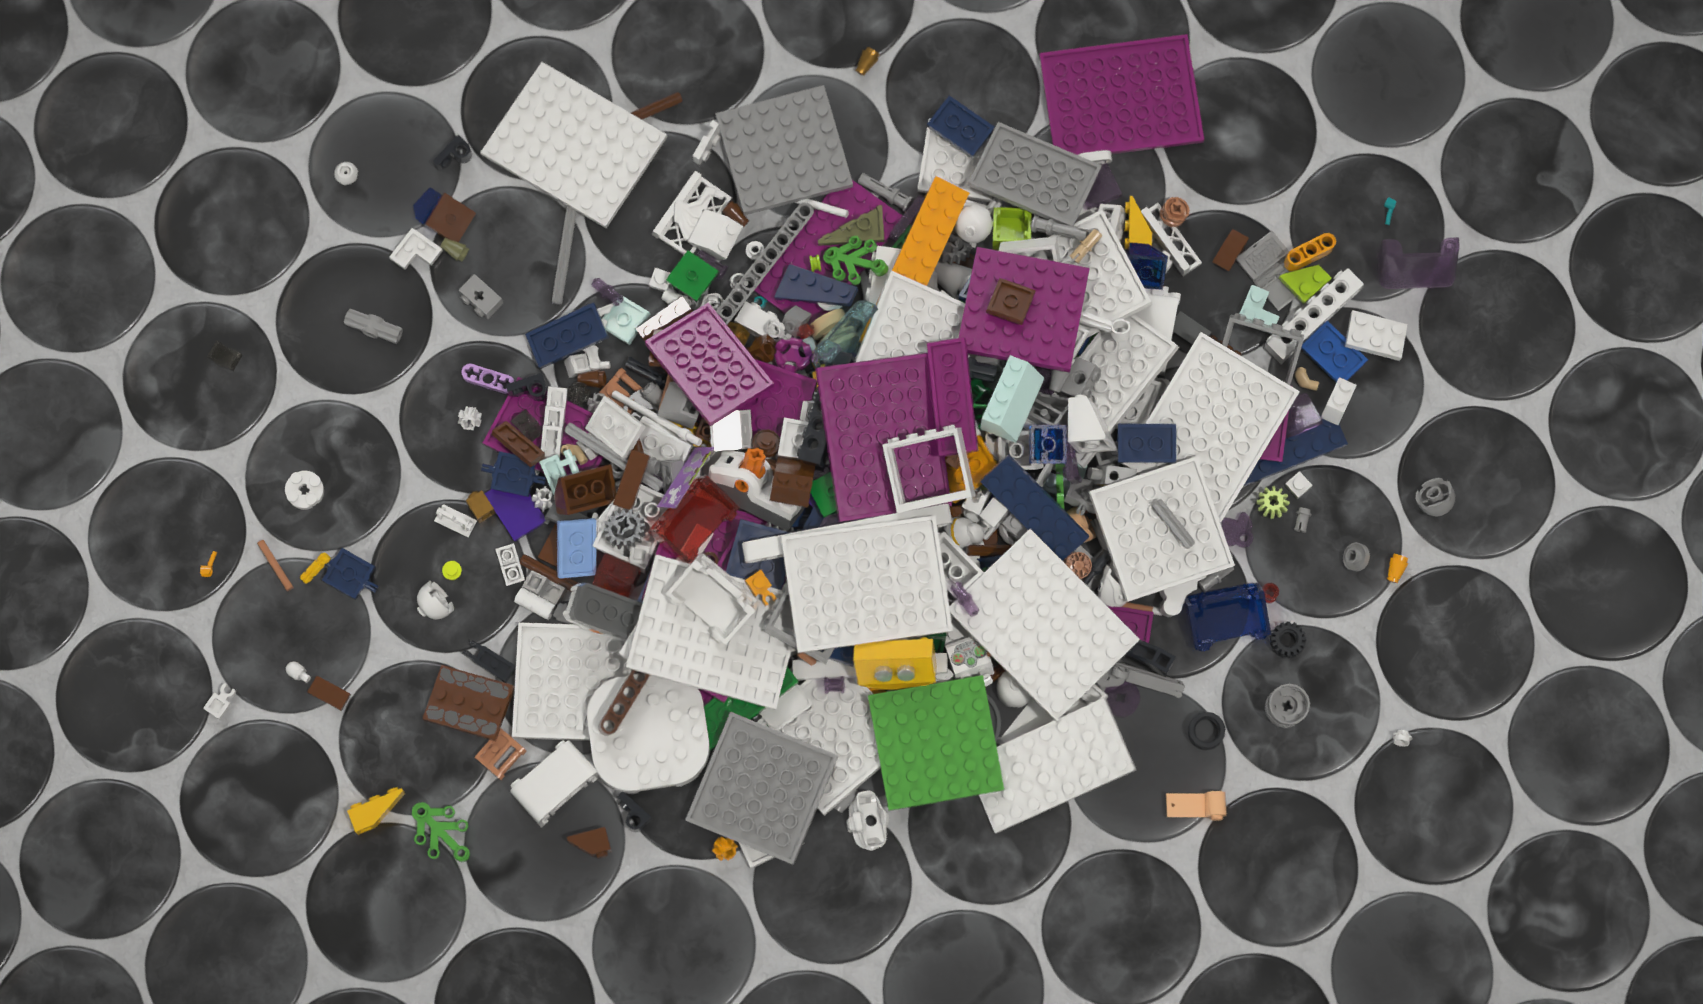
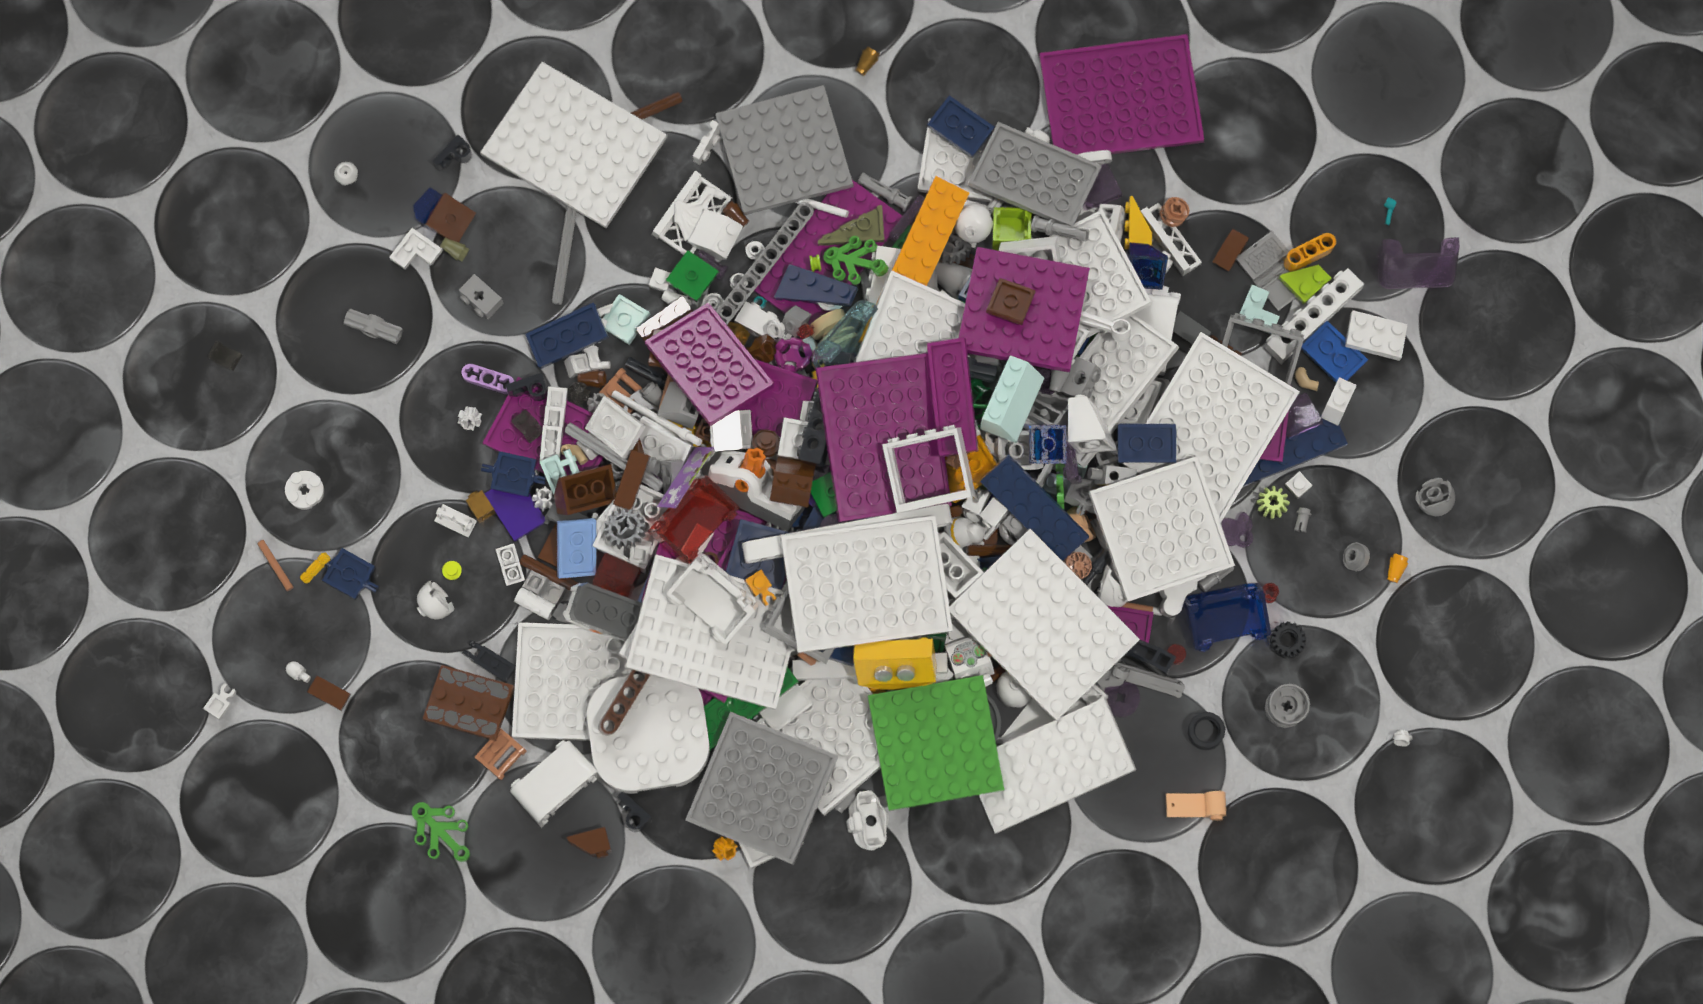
(206, 571): light orange hand -> none
(370, 814): yellow slope -> none
(518, 444): reddish brown plate -> none
(607, 291): clear purple axle -> none
(834, 684): clear purple bush -> none
(965, 599): clear purple axle -> none
(1038, 134): none -> white cylinder
(1086, 245): tan axle -> none
(1173, 523): light grey axle -> none
(1178, 651): none -> clear red tile

